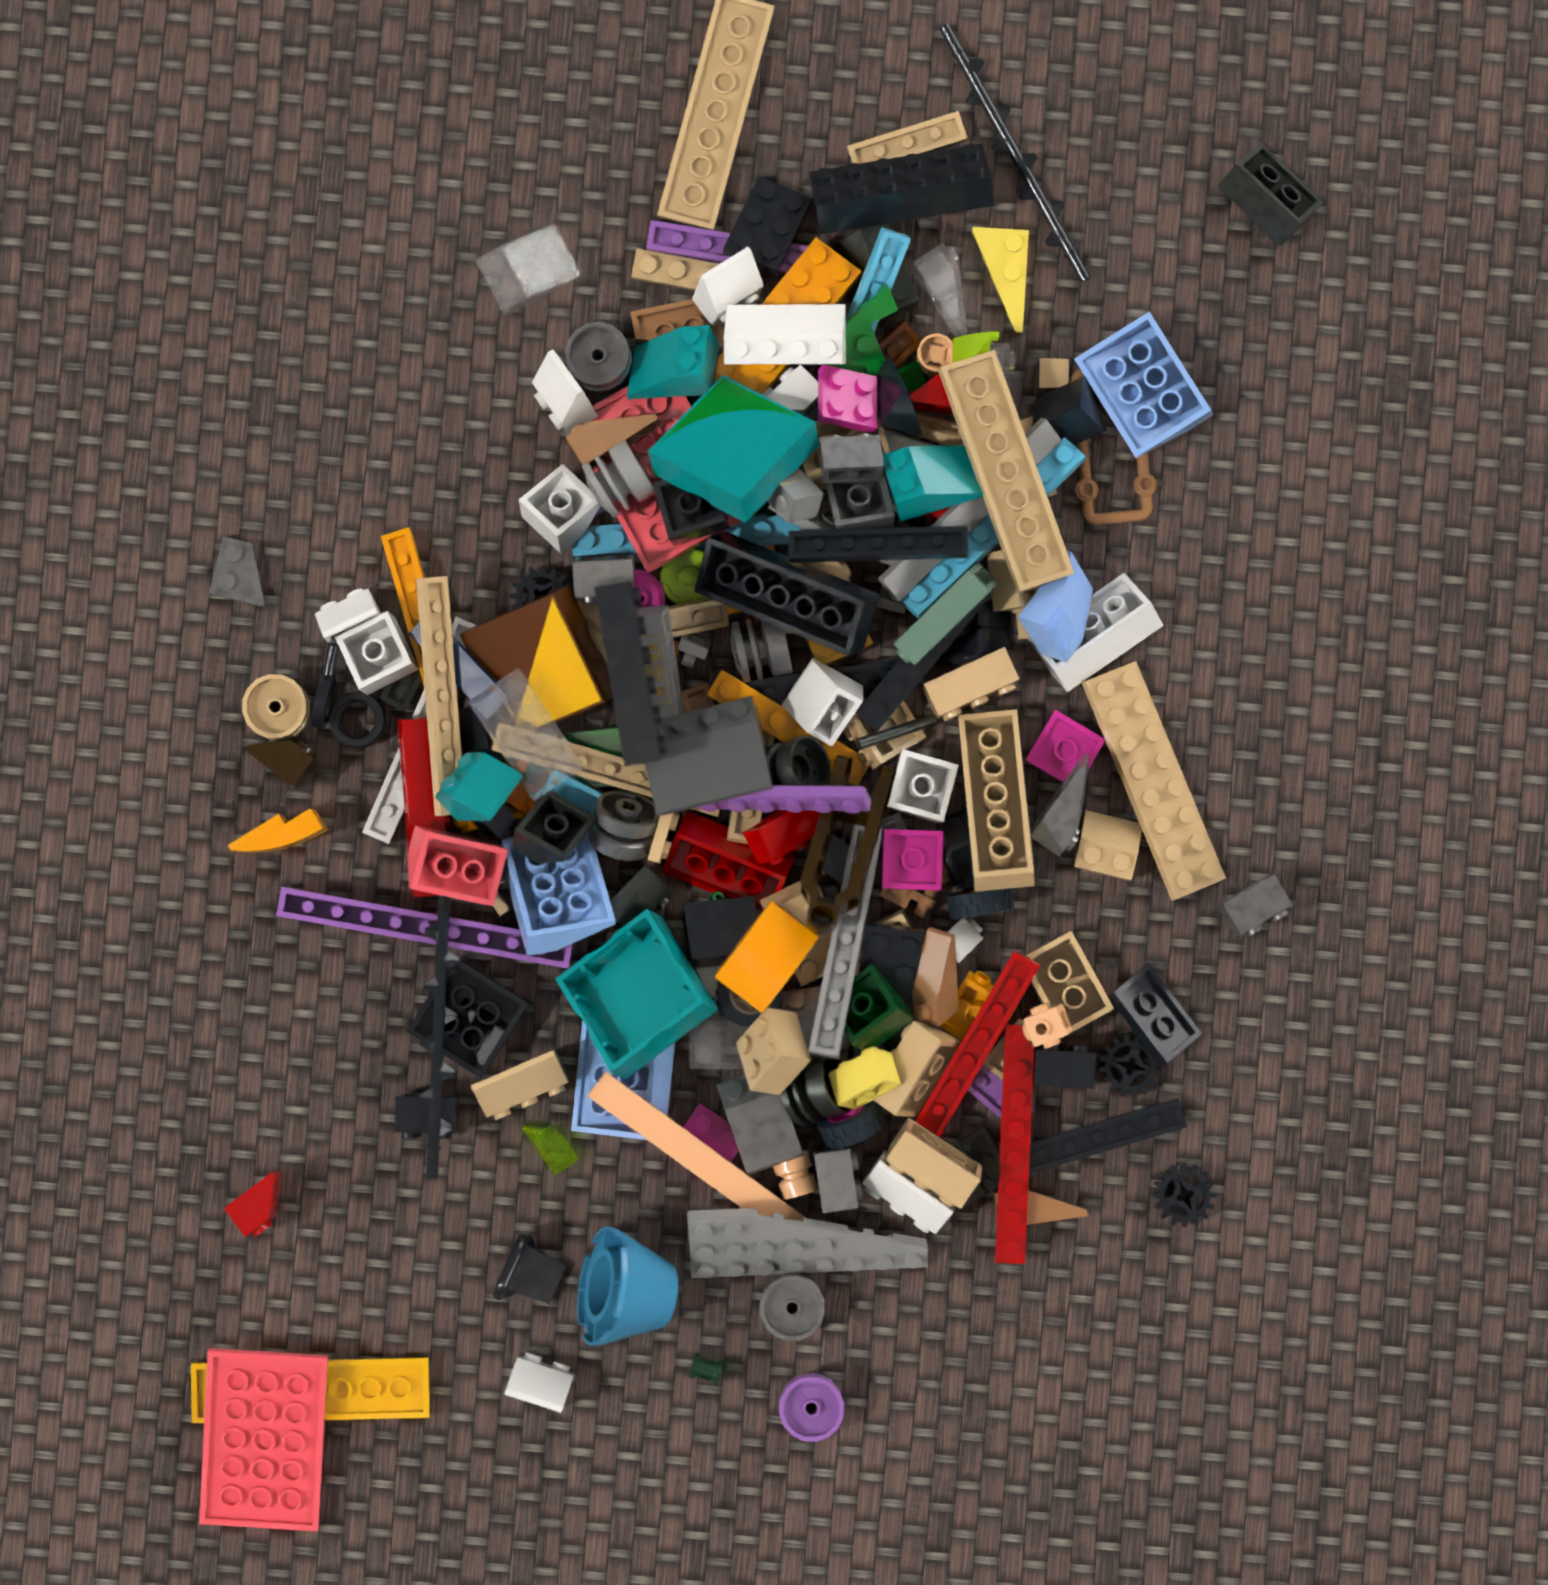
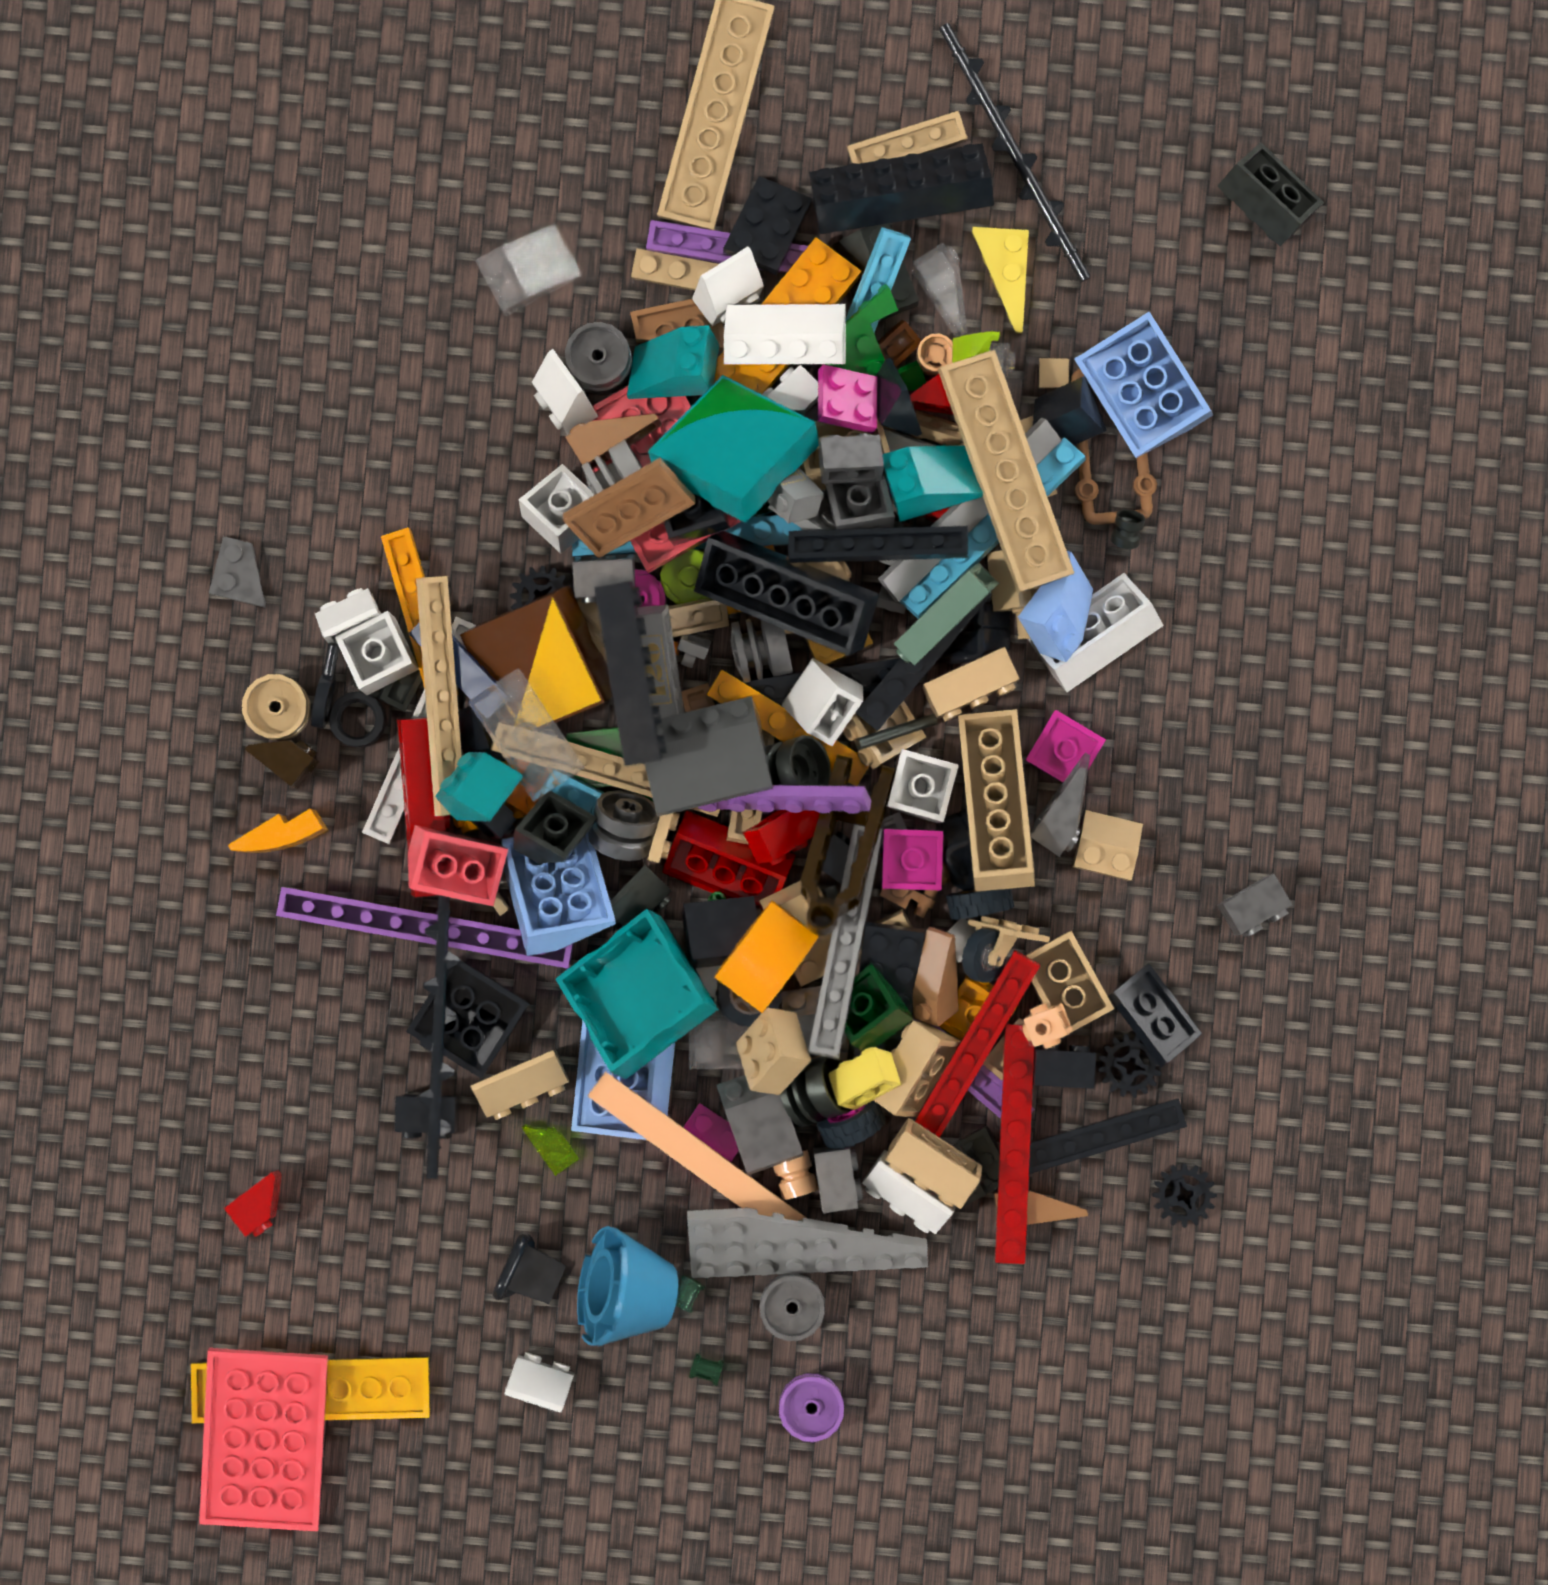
(629, 508): none -> medium nougat plate
(688, 1293): none -> clear green bush
(988, 949): none -> plate
(1127, 533): none -> pearl dark grey wheel
(1153, 780): tan plate -> none

